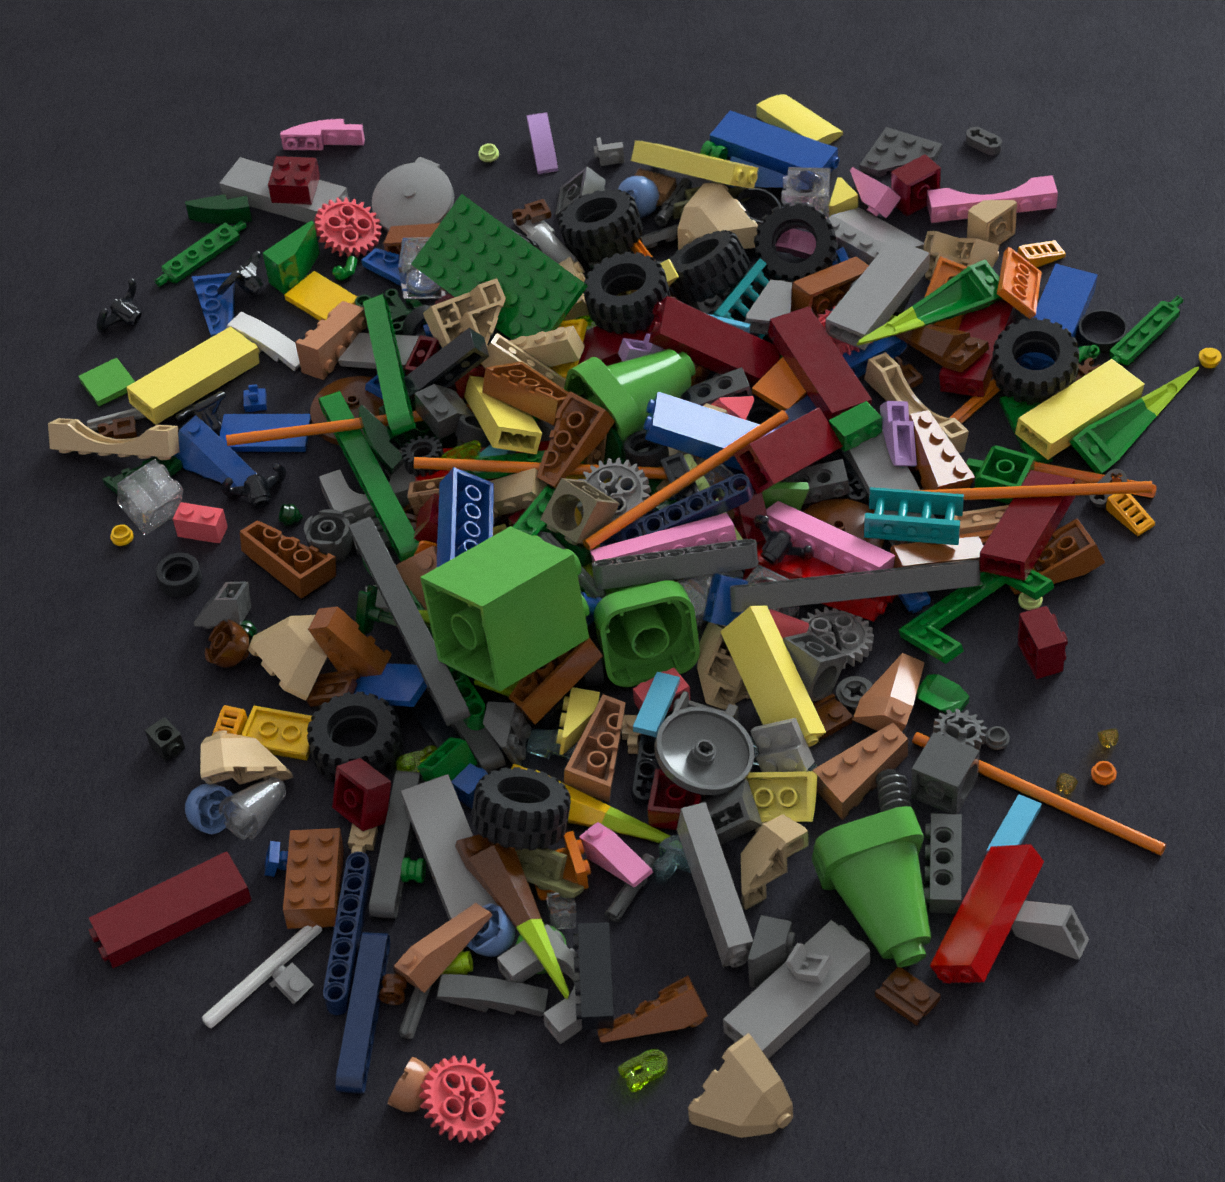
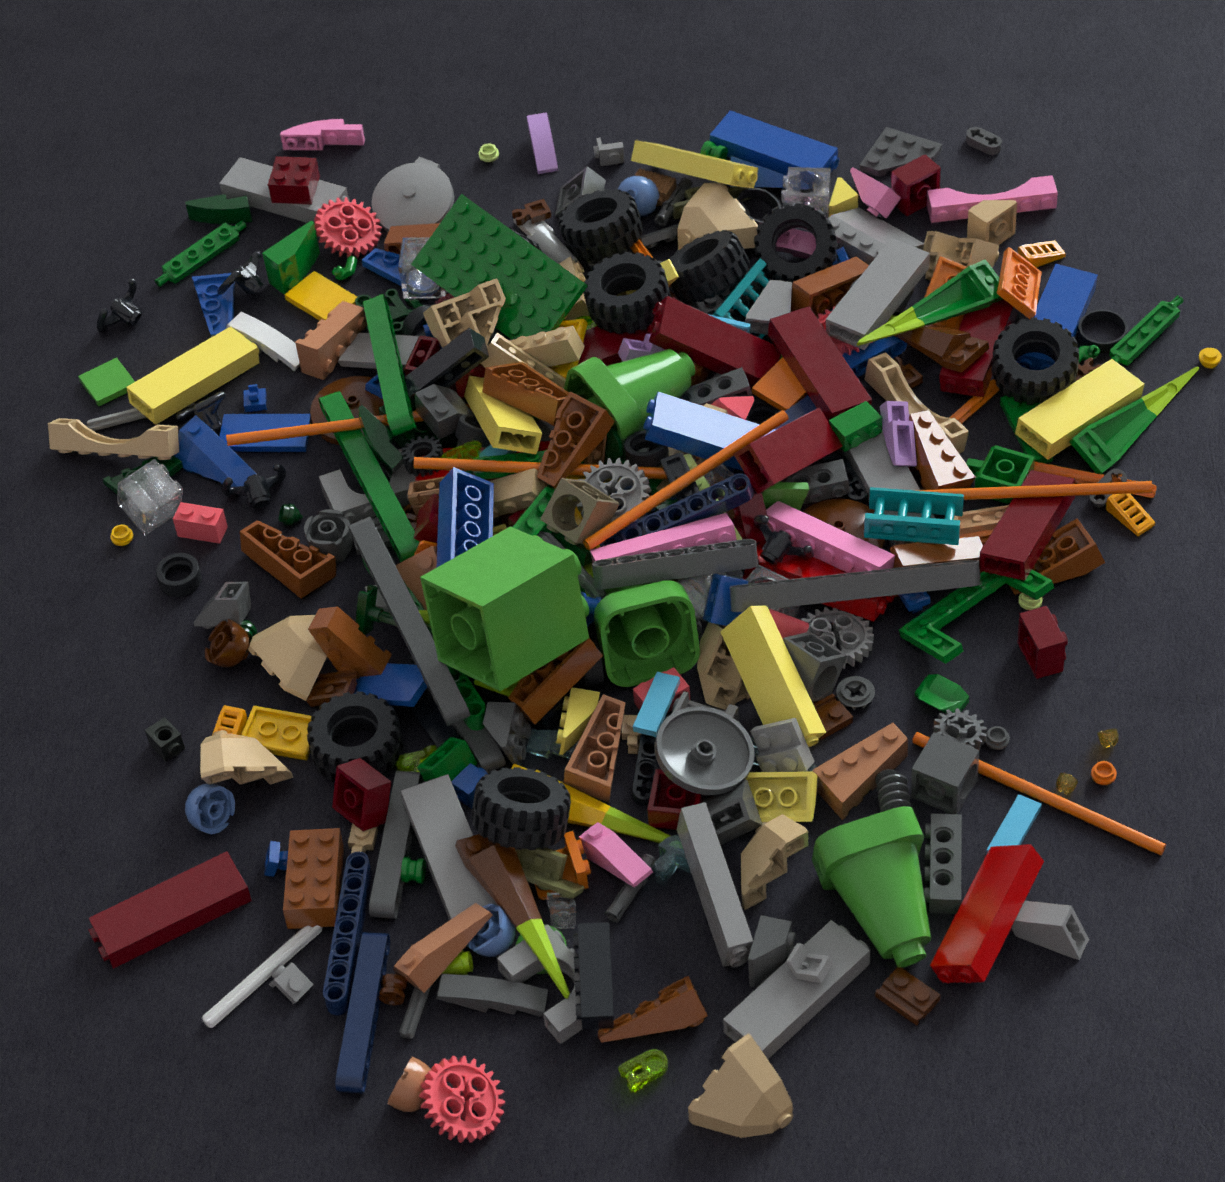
(120, 429): reddish brown plate -> none
(252, 807): clear cone -> none
(794, 117): light yellow slope -> none
(891, 695): nougat wedge -> none

